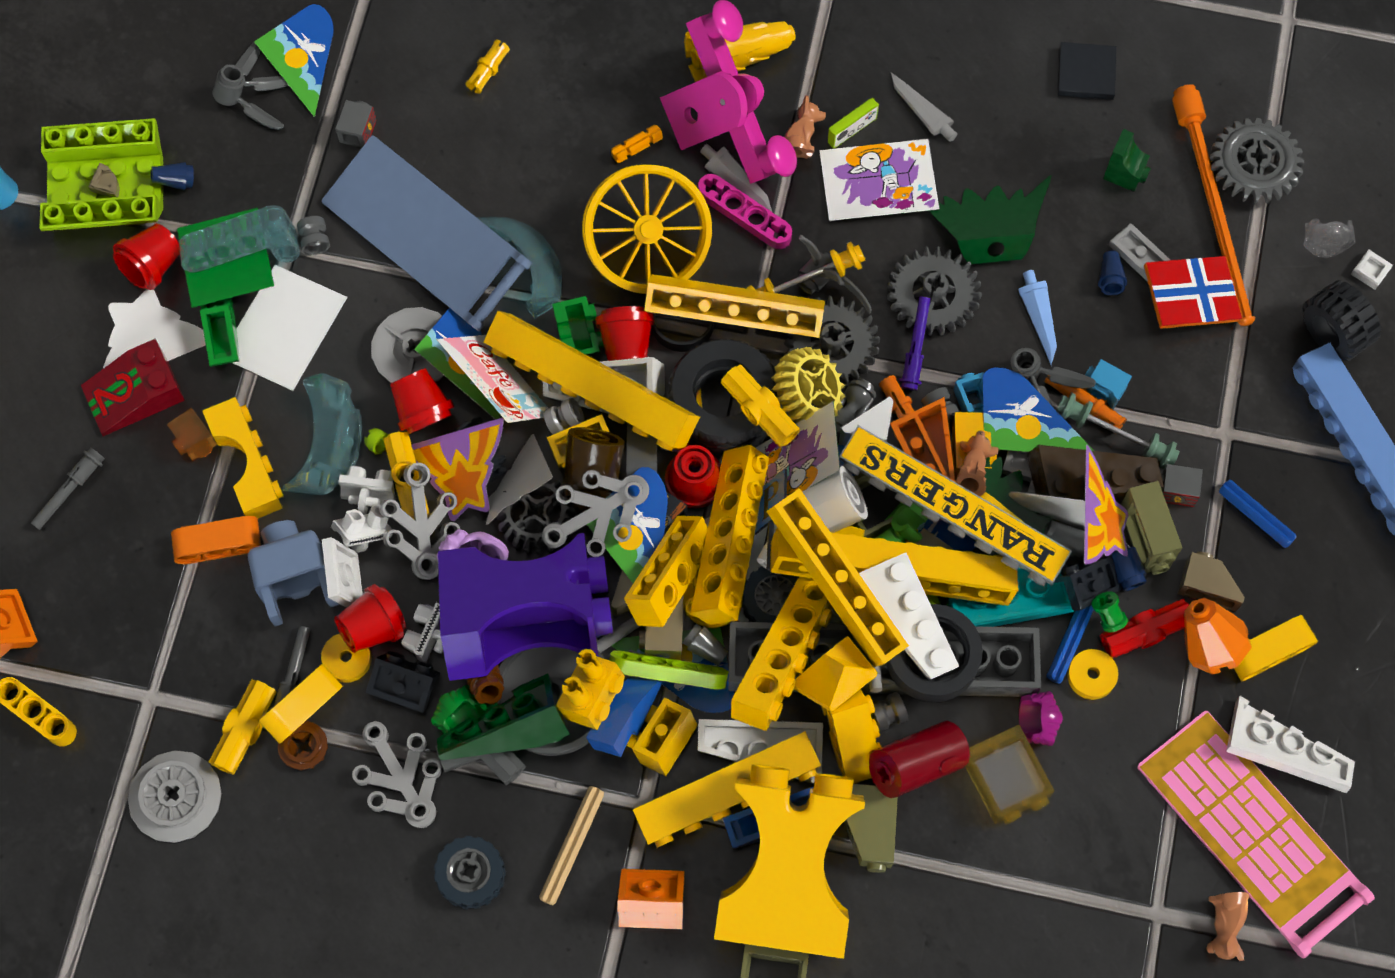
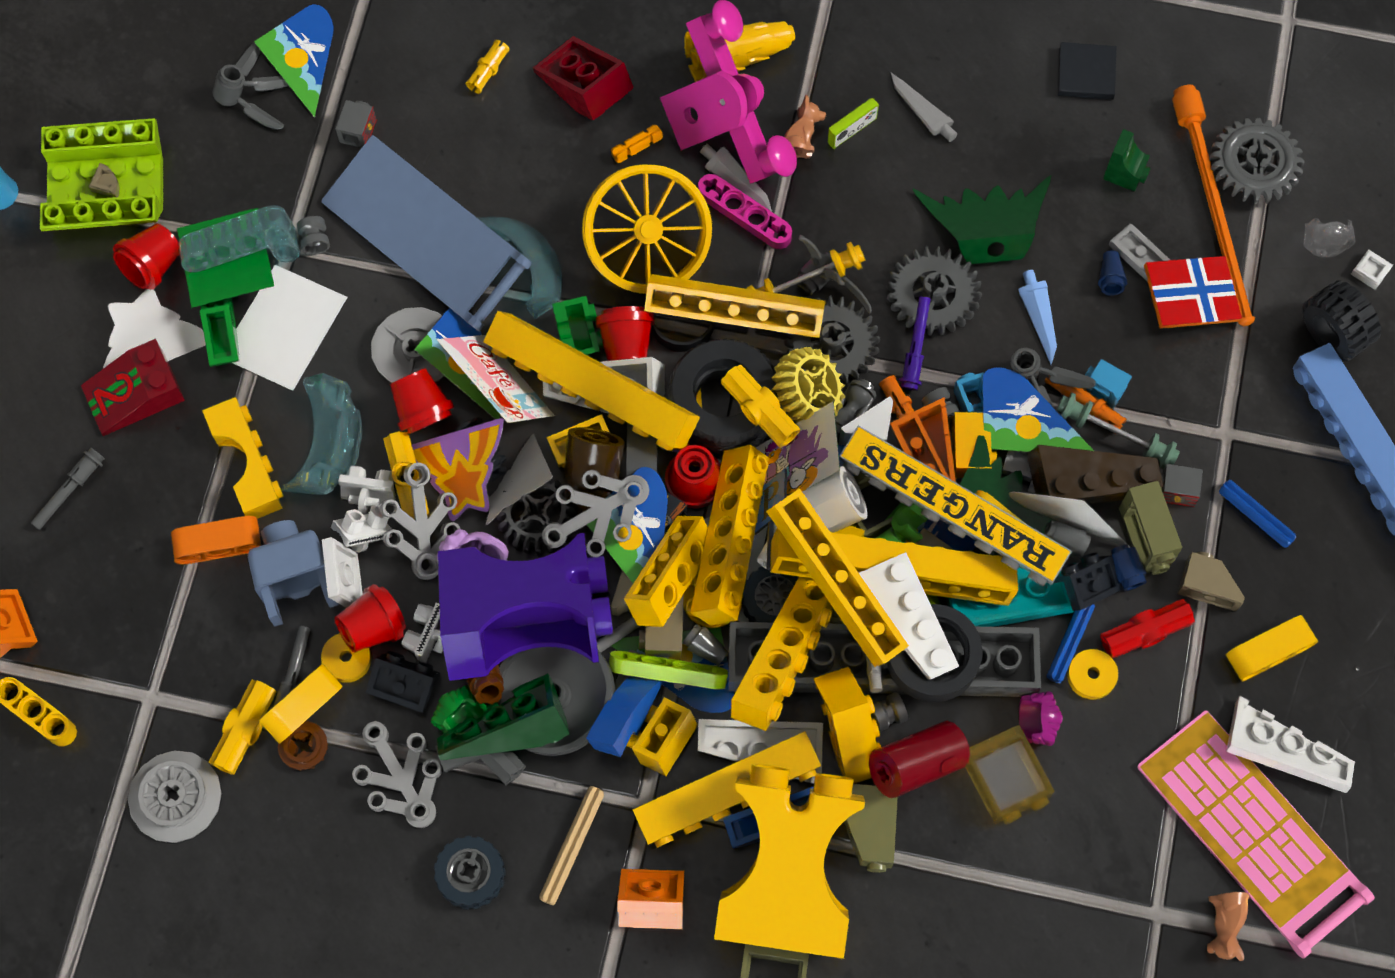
(173, 175): dark blue cone -> none
(191, 435): clear orange brick -> none
(375, 441): lime hinge -> none
(564, 416): light grey wheel -> none
(585, 77): none -> dark red slope
(590, 690): yellow brick -> none
(836, 675): yellow slope -> none
(879, 179): sticker -> none
(973, 469): nougat animal -> none
(1103, 515): sticker -> none
(1111, 615): green bush -> none
(1214, 636): orange cone -> none

